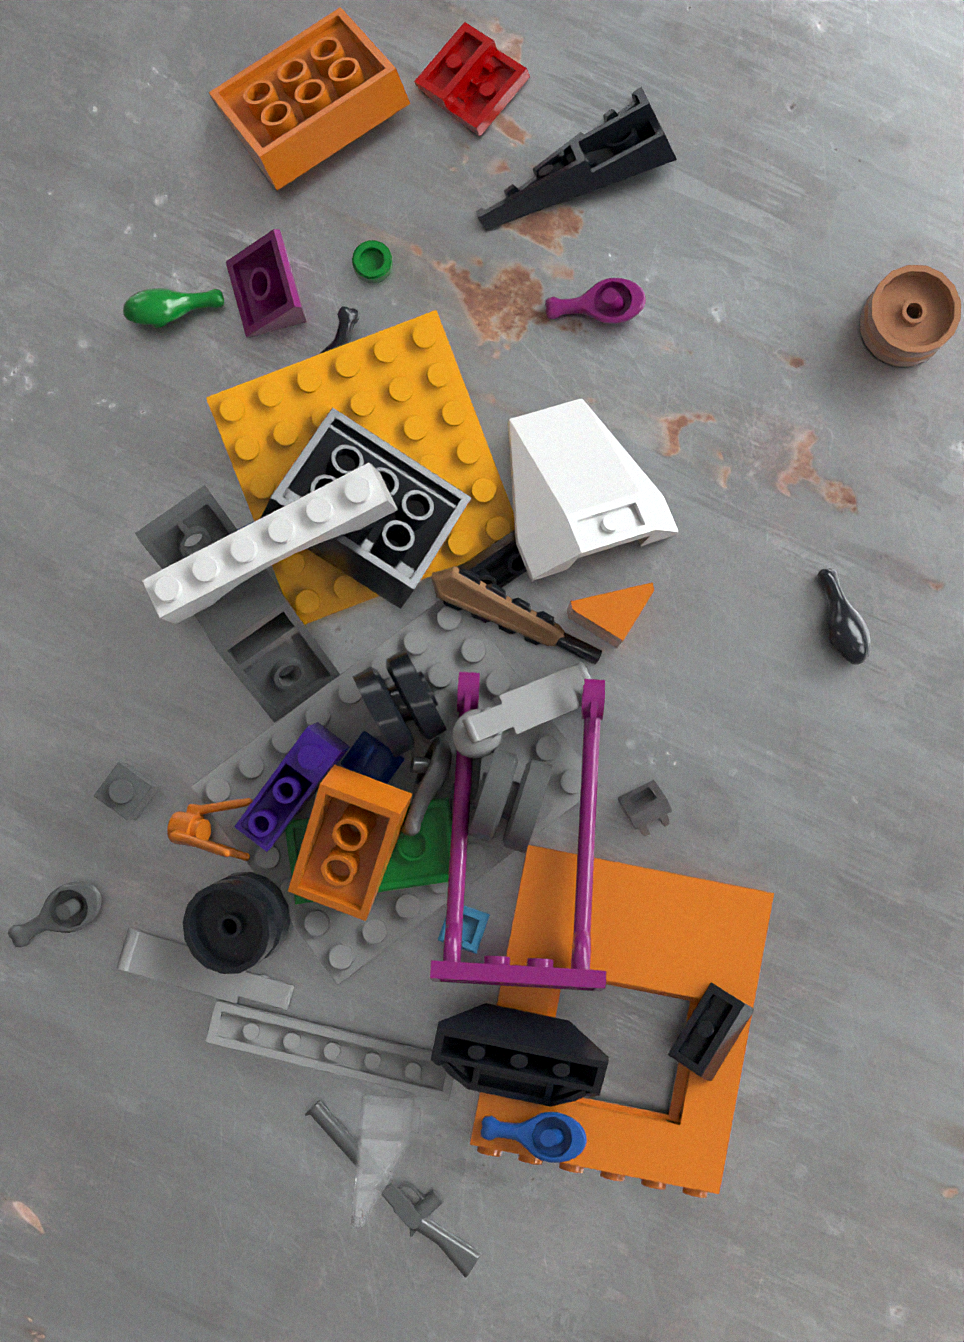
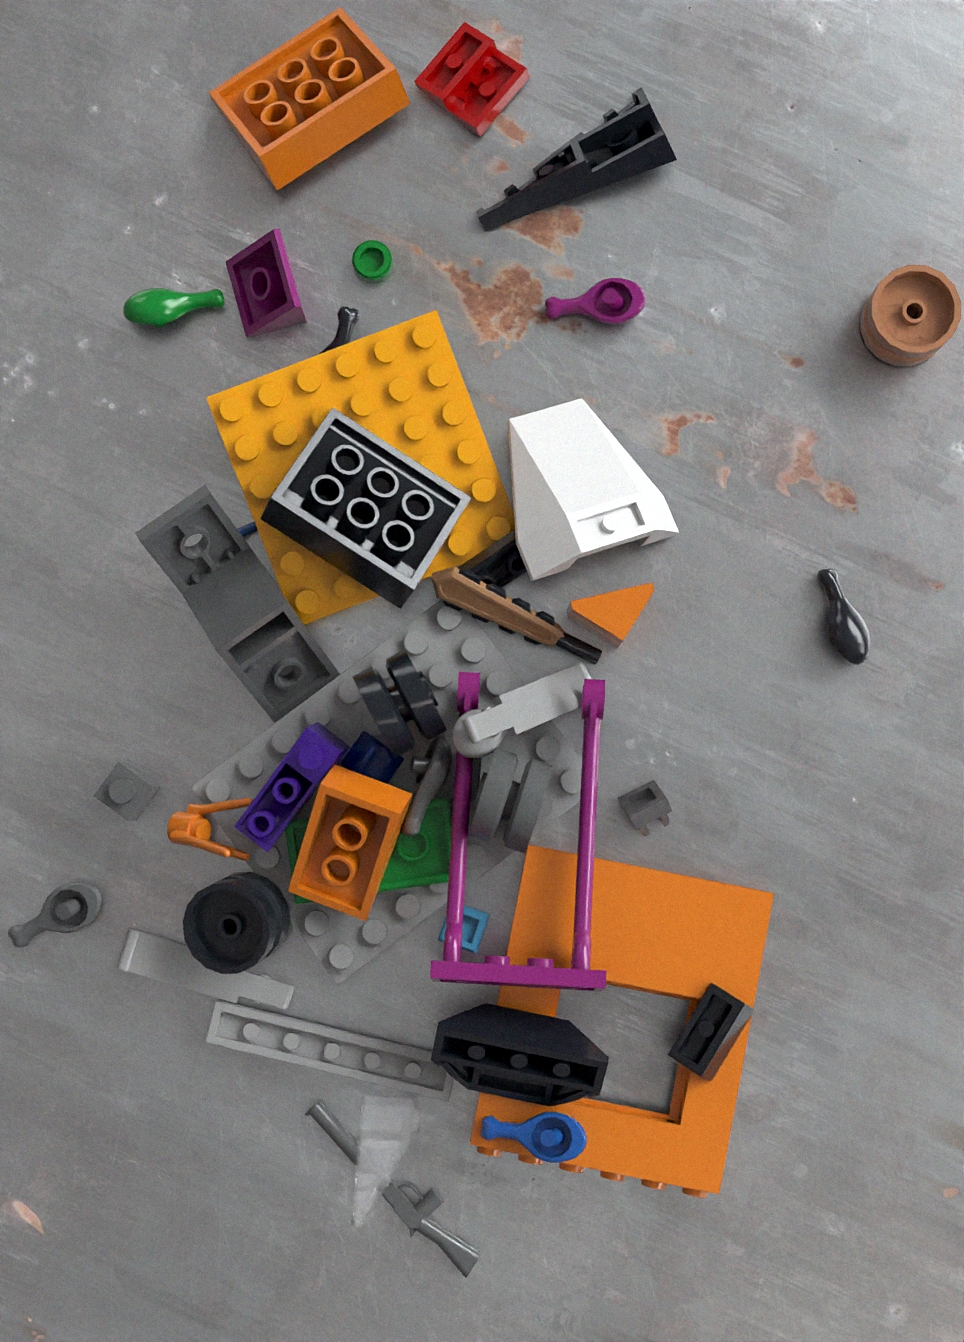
(314, 518): white arch -> none

